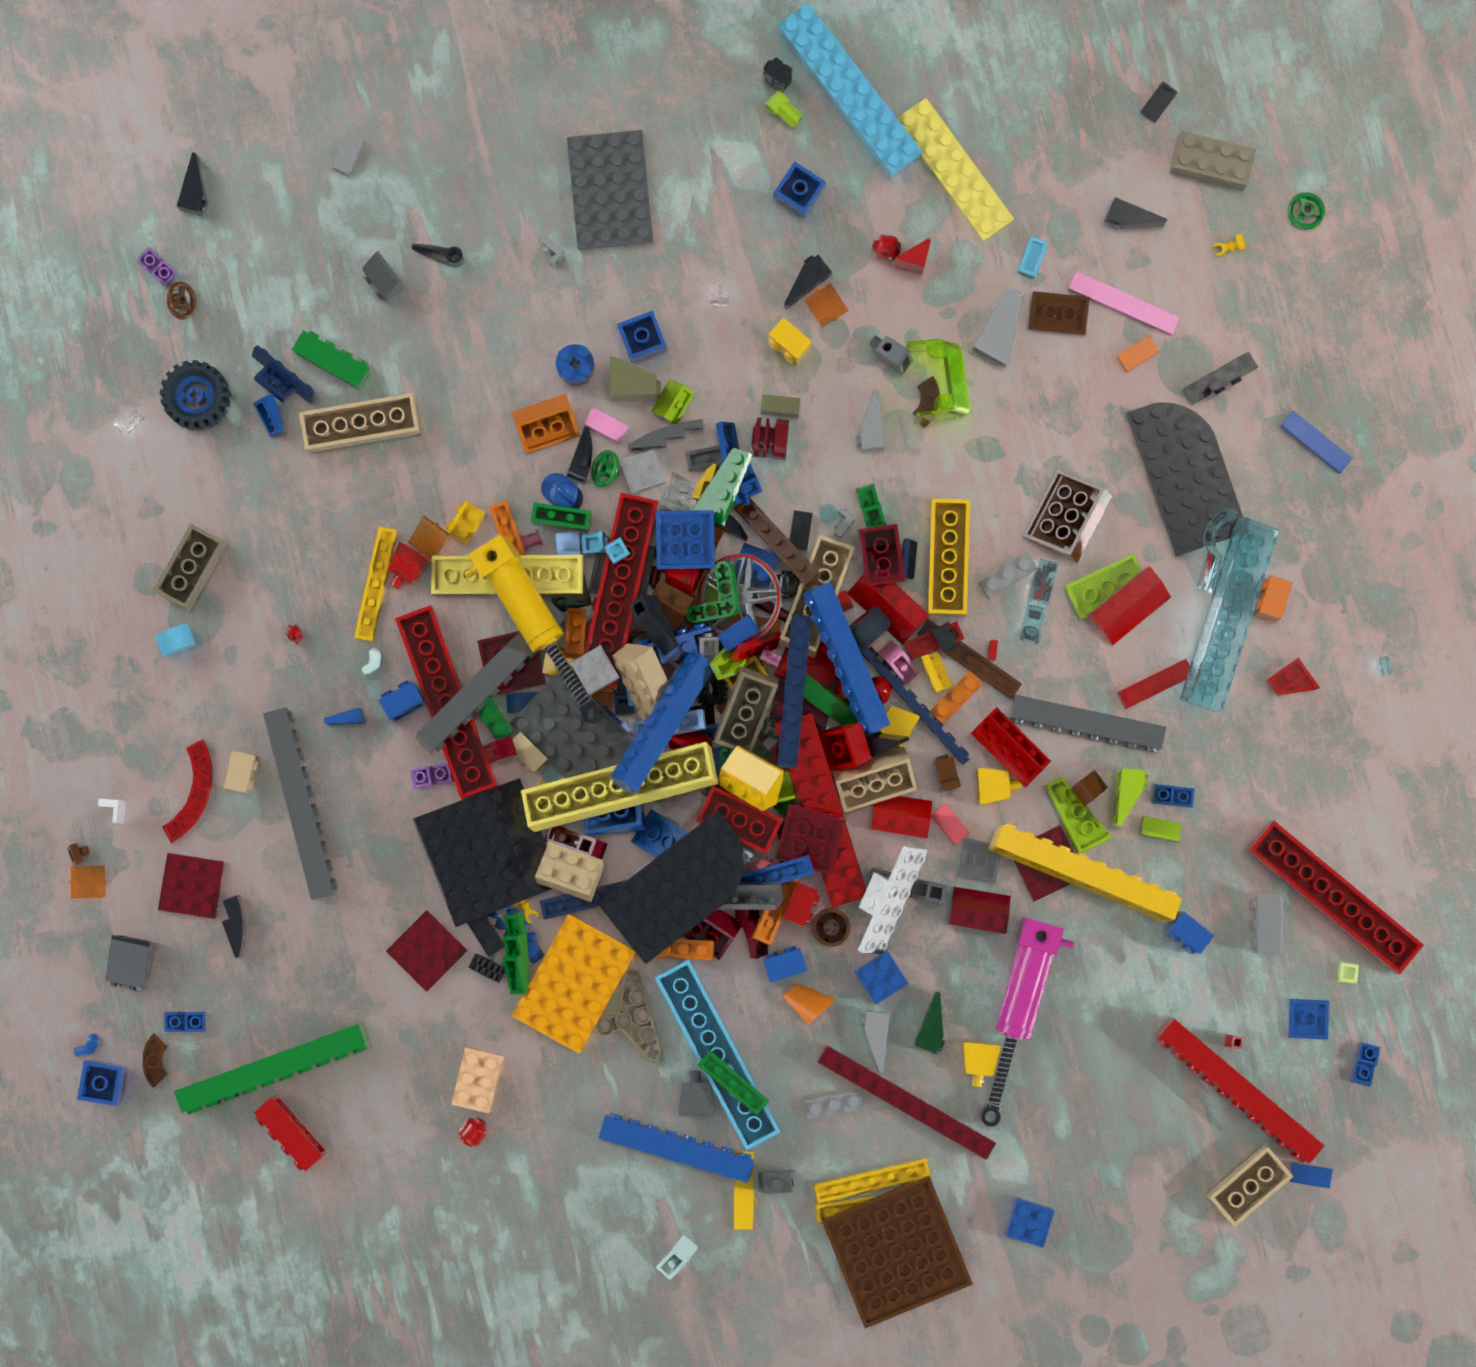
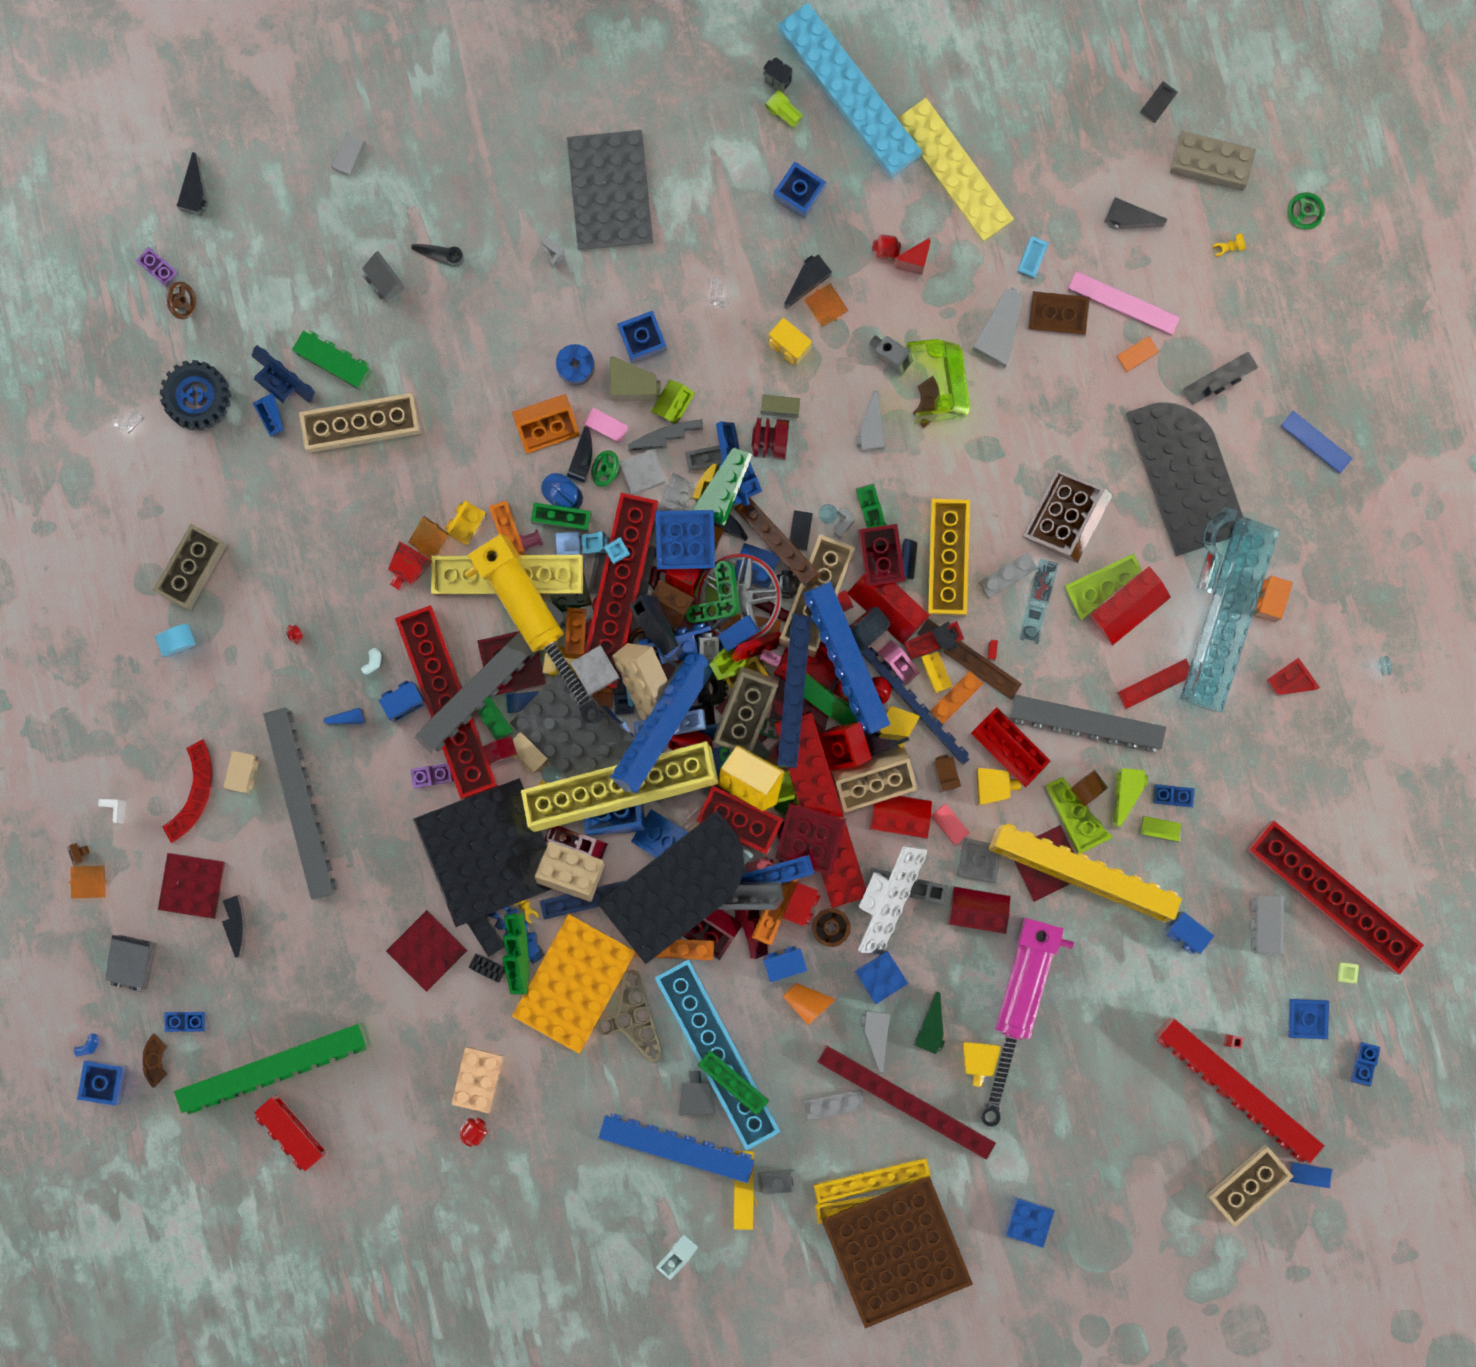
(375, 584): yellow tile -> none

